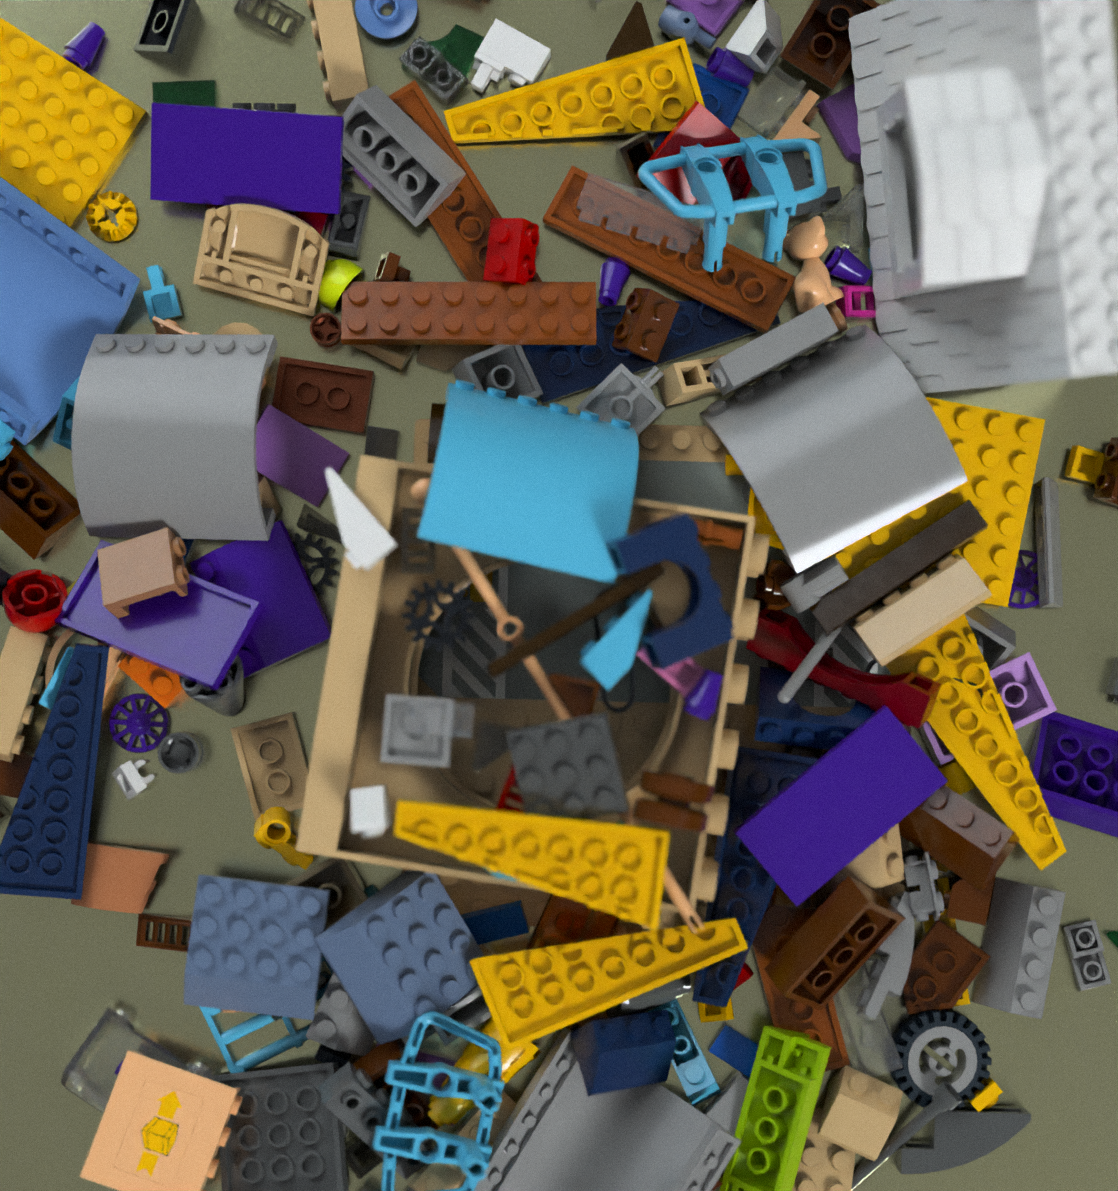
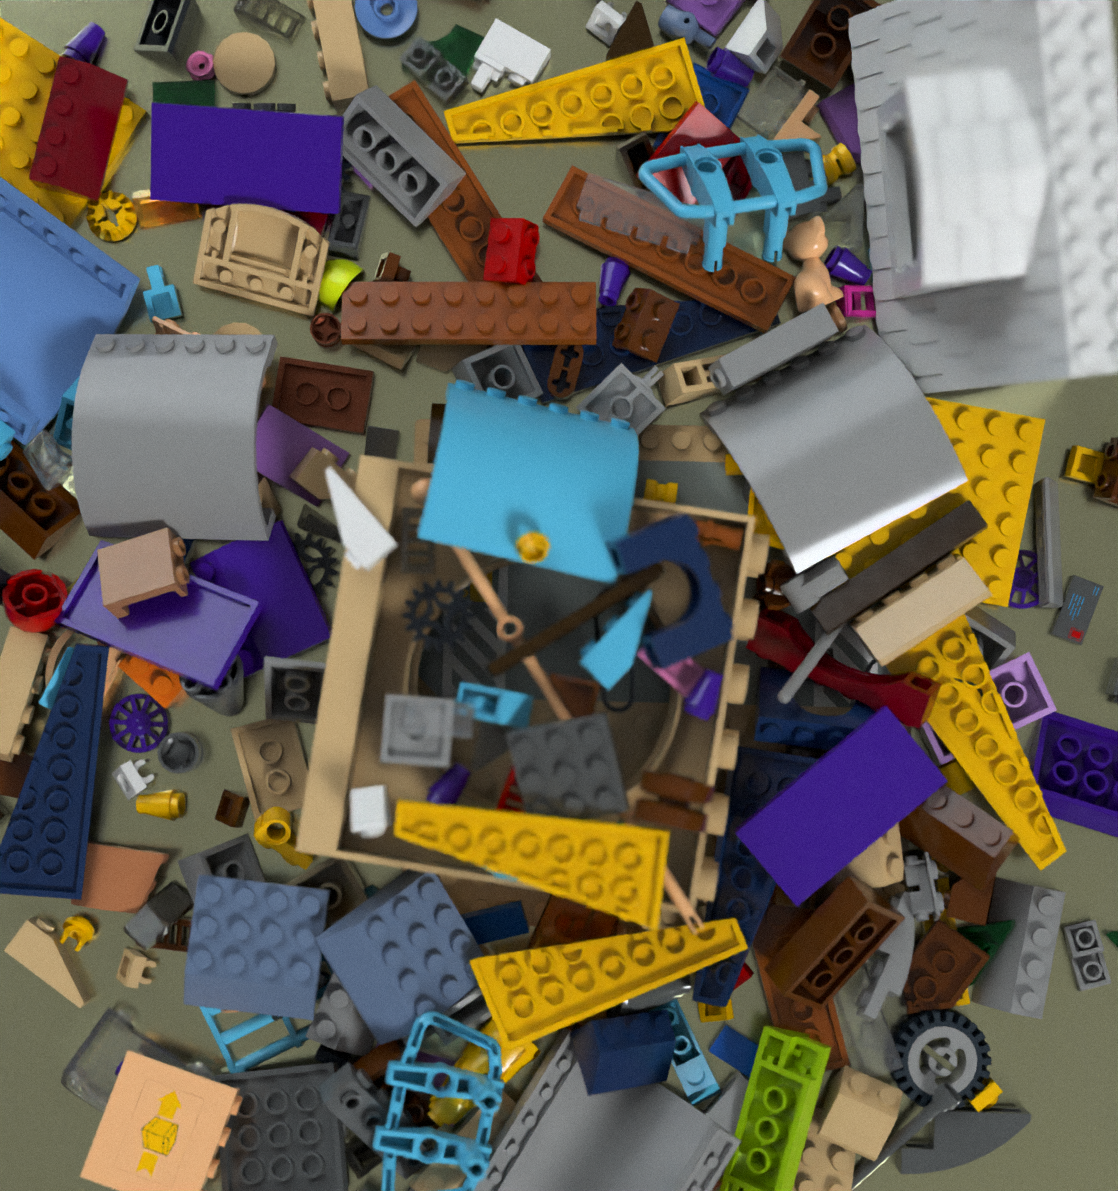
(42, 953): none -> tan slope
(48, 460): none -> clear slope
(77, 928): none -> yellow plate
(78, 129): none -> dark red slope
(131, 968): none -> tan tile
(157, 916): none -> clear smoke slope
(159, 212): none -> clear orange slope
(163, 804): none -> yellow cone
(195, 60): none -> bright pink plate
(228, 859): none -> light grey slope
(232, 808): none -> reddish brown slope
(244, 63): none -> tan tile
(293, 689): none -> light grey slope
(312, 477): none -> tan slope
(449, 786): none -> dark purple cone
(497, 704): none -> medium azure slope
(533, 547): none -> yellow plate
(572, 372): none -> reddish brown beam
(606, 22): none -> white tile
(660, 492): none -> yellow wheel
(838, 162): none -> yellow wheel
(987, 937): none -> dark green tile
(1077, 610): none -> dark grey tile

